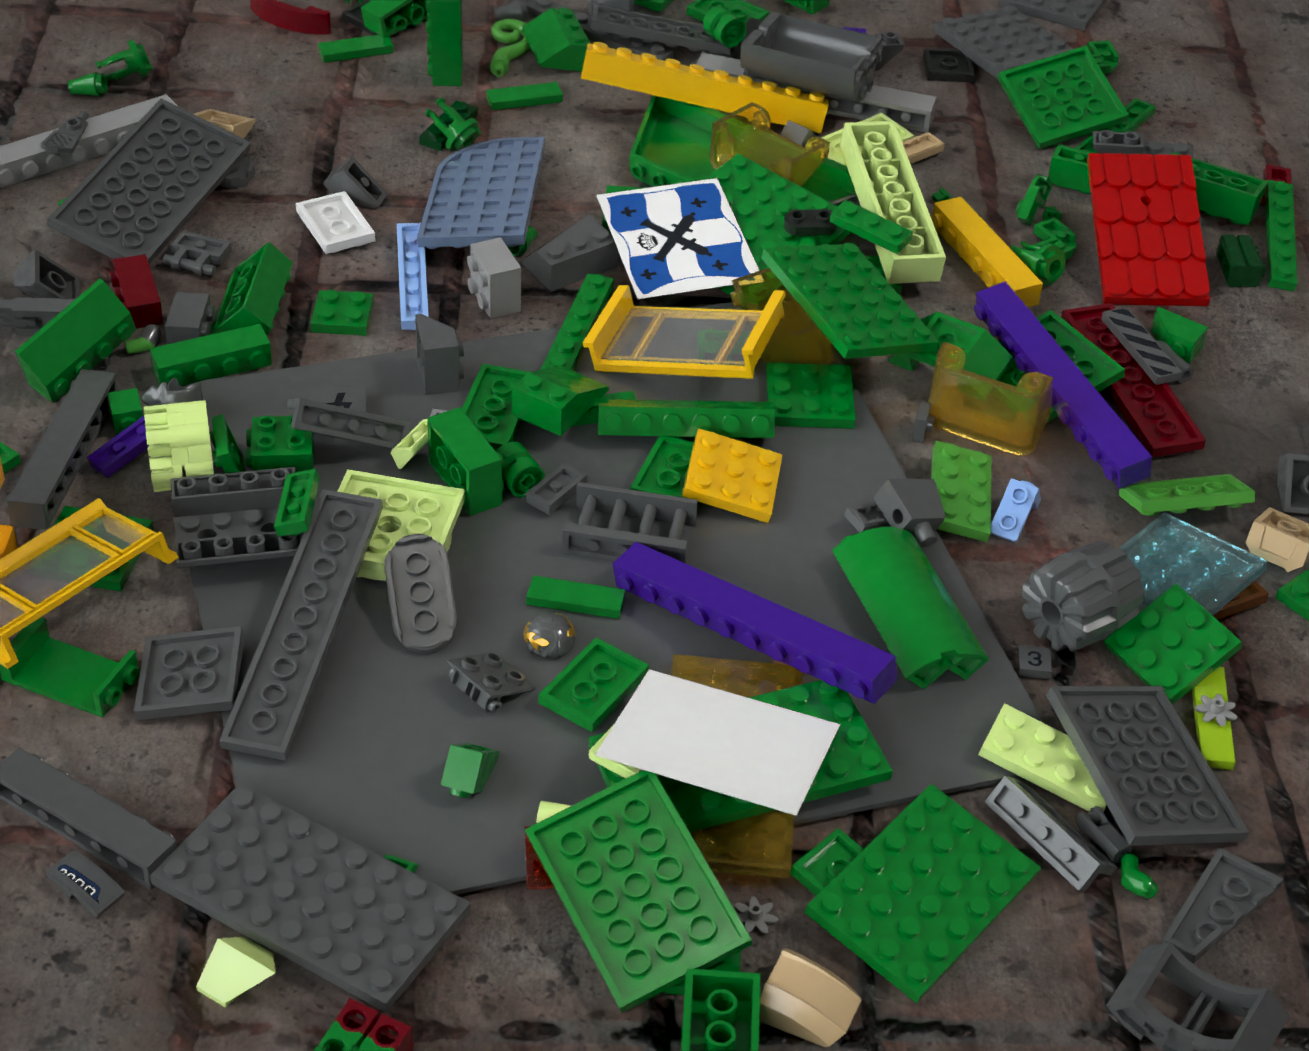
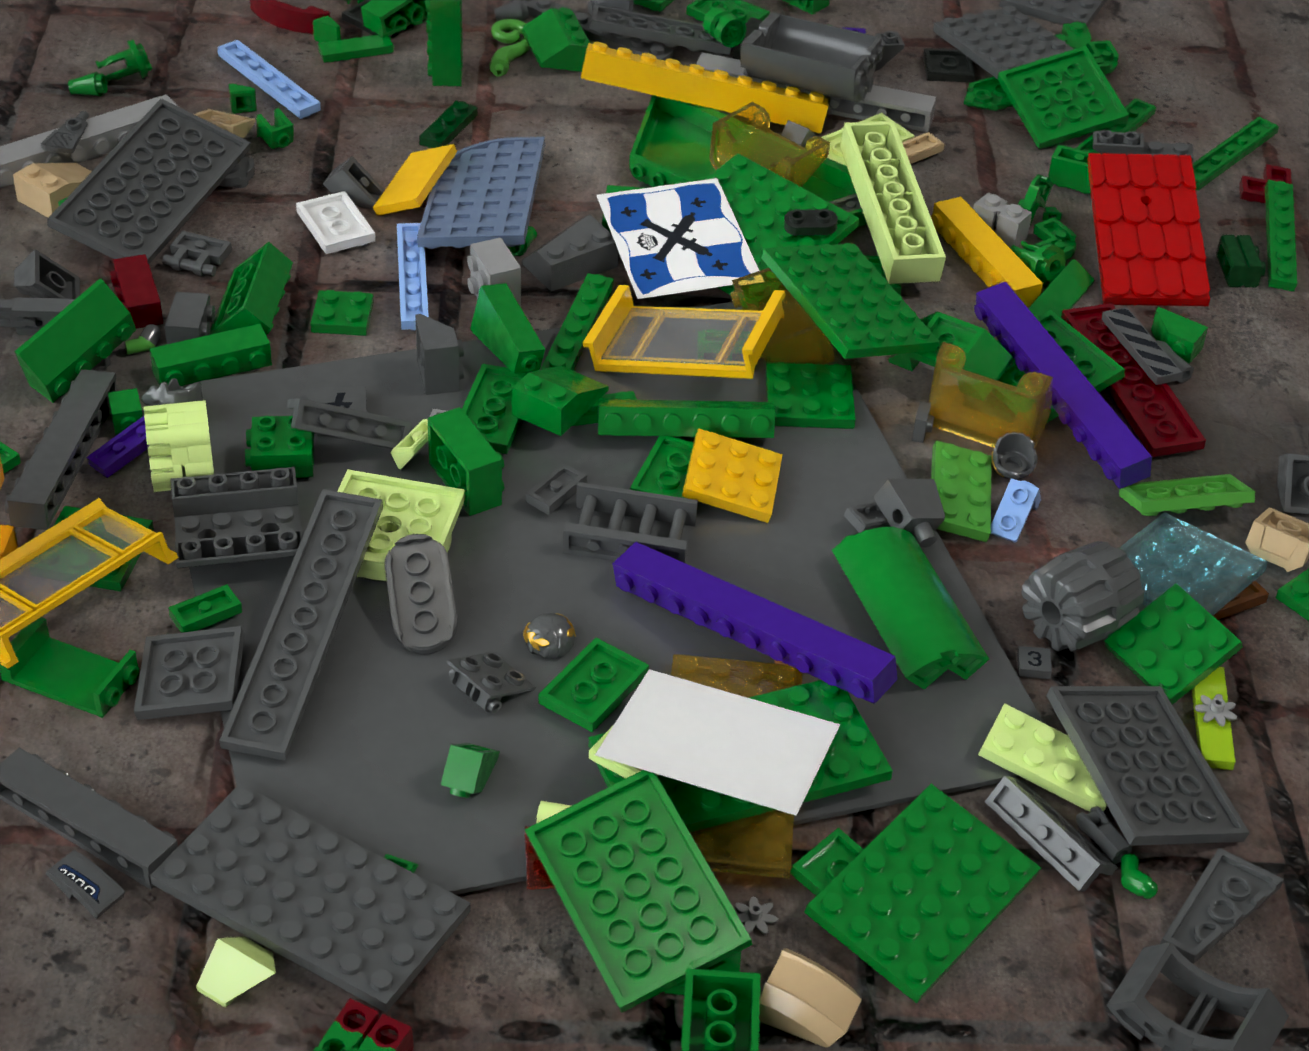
(46, 184): none -> tan slope
(205, 609): none -> green plate
(227, 452): green plate -> none
(242, 98): none -> green slope
(269, 79): none -> light blue plate
(279, 134): none -> green window
(297, 503): green plate -> none
(326, 30): none -> green slope
(415, 179): none -> yellow tile
(459, 132): green piece -> none
(506, 330): none -> green slope
(520, 469): green wheel -> none
(524, 96): green tile -> none
(575, 597): green tile -> none
(871, 226): green plate -> none
(941, 195): green piece -> none
(987, 95): none -> green tile
(1011, 220): none -> light grey piece
(1014, 456): none -> dark grey hair
(1063, 290): none -> green slope
(1075, 34): none -> green plate
(1227, 192): green slope -> none
(1232, 150): none -> green tile

